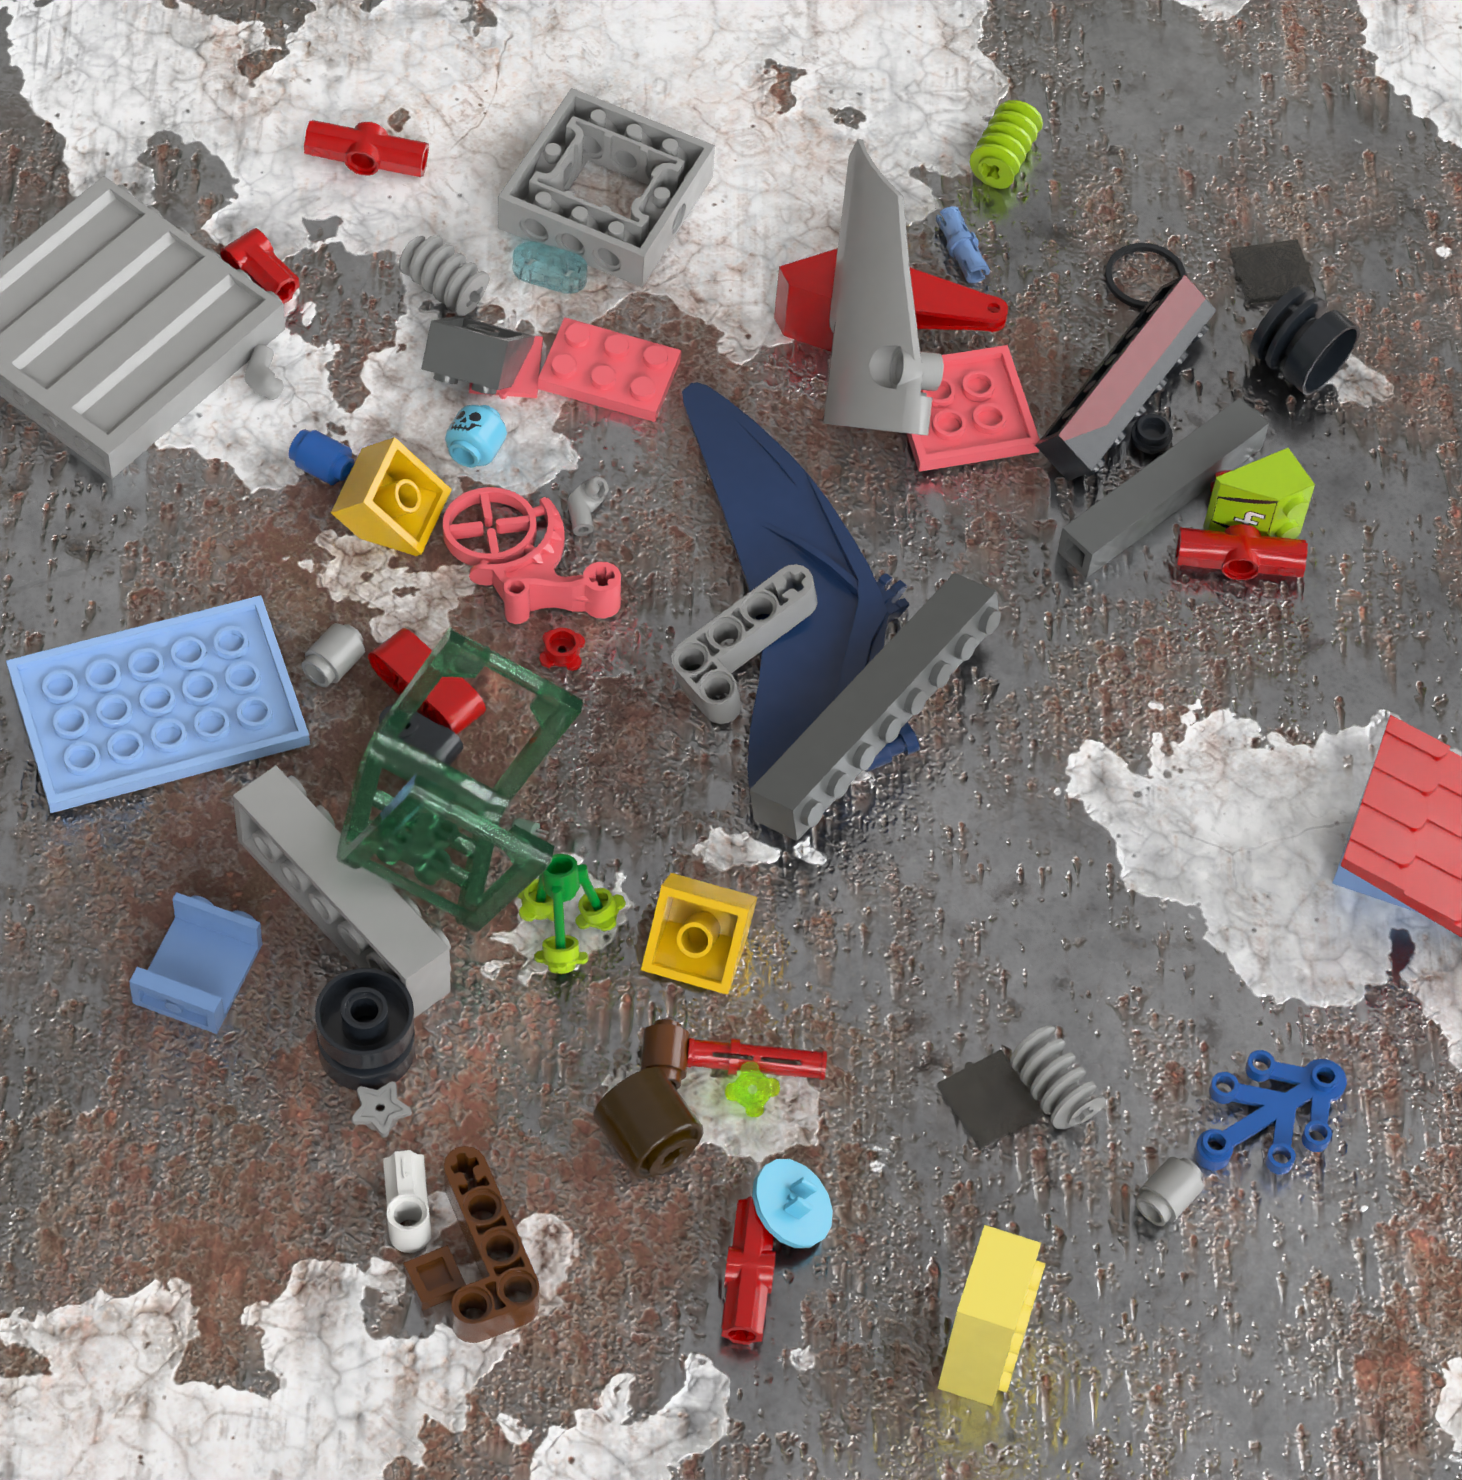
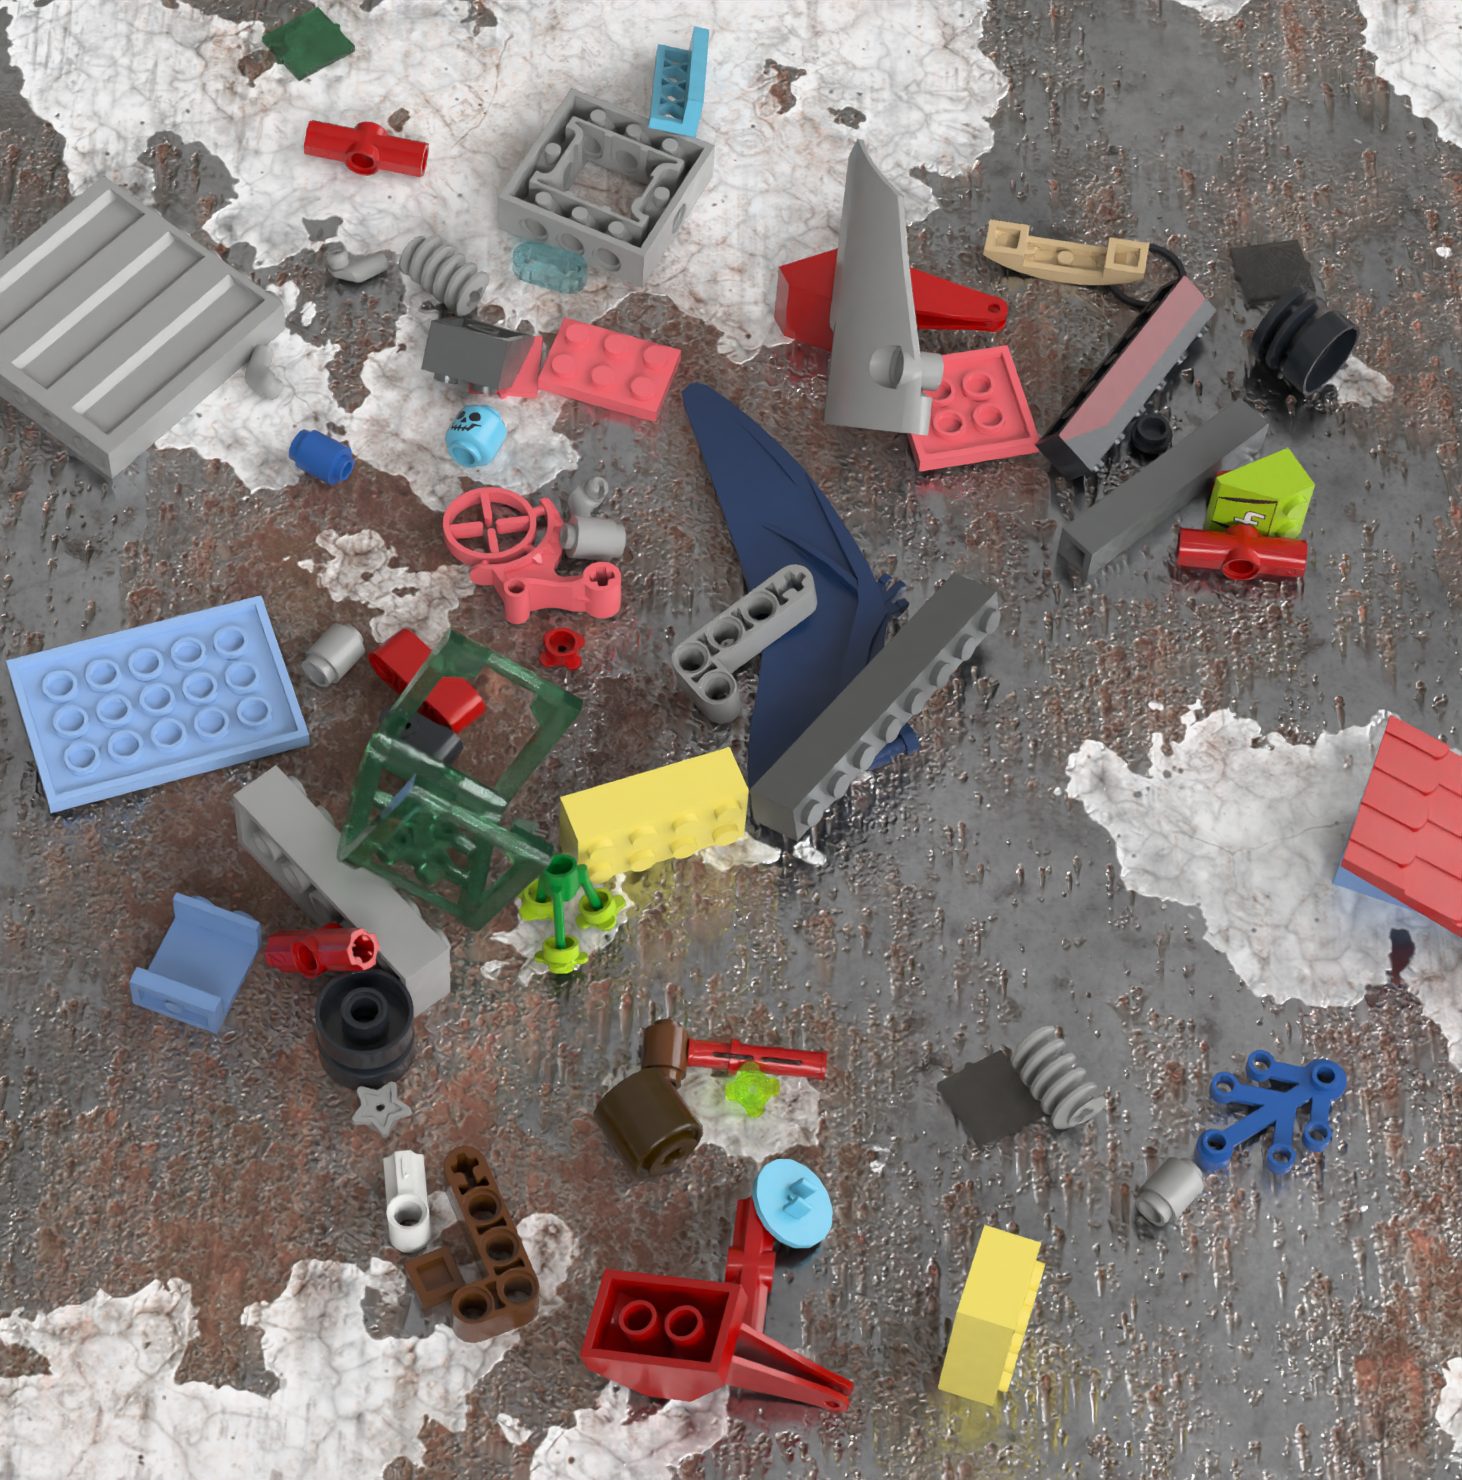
(257, 259): red piece -> none
(308, 44): none -> clear green piece
(322, 950): none -> red piece
(353, 270): none -> light grey arm
(391, 498): yellow slope -> none
(592, 538): none -> light grey brick
(655, 815): none -> light yellow brick
(687, 91): none -> medium azure fence
(689, 1339): none -> red slope
(698, 933): yellow slope -> none
(962, 244): medium blue pin -> none
(1005, 143): lime piece -> none
(1064, 260): none -> tan slope

